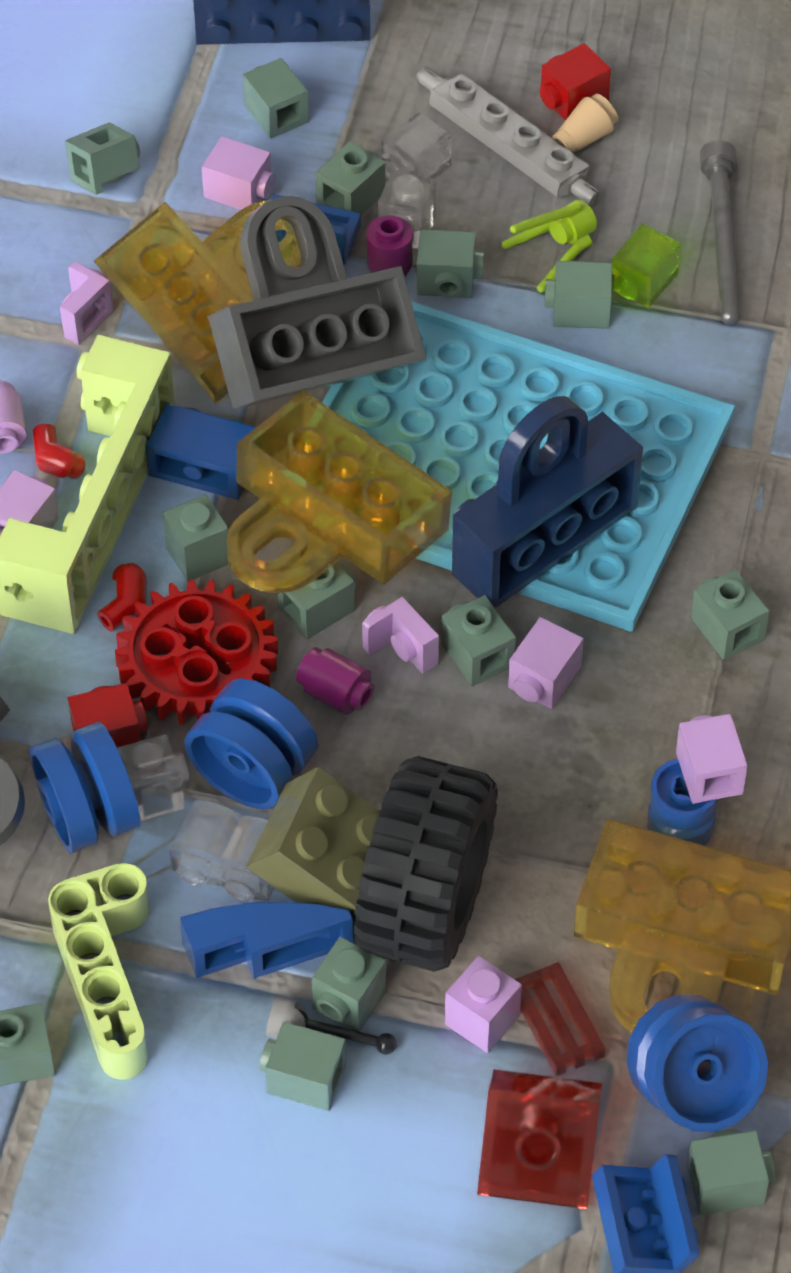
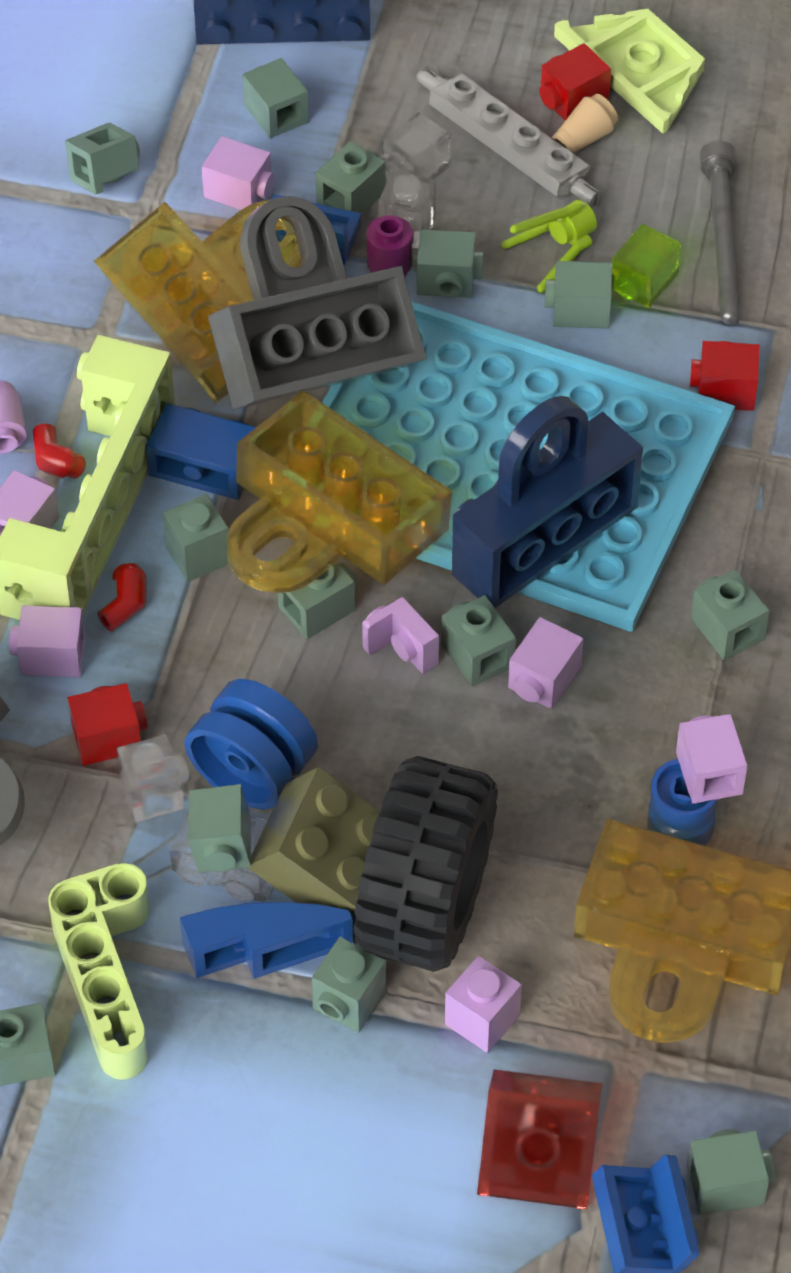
(49, 641): none -> lavender brick
(84, 787): blue wheel -> none
(86, 304): lavender bracket -> none
(193, 649): red gear -> none
(219, 828): none -> sand green brick
(293, 1012): hinge -> none
(304, 1065): sand green brick -> none
(335, 680): magenta brick -> none
(574, 1054): clear red tile -> none
(646, 59): none -> yellowish green wing
(697, 1063): blue wheel -> none
(727, 373): none -> red brick

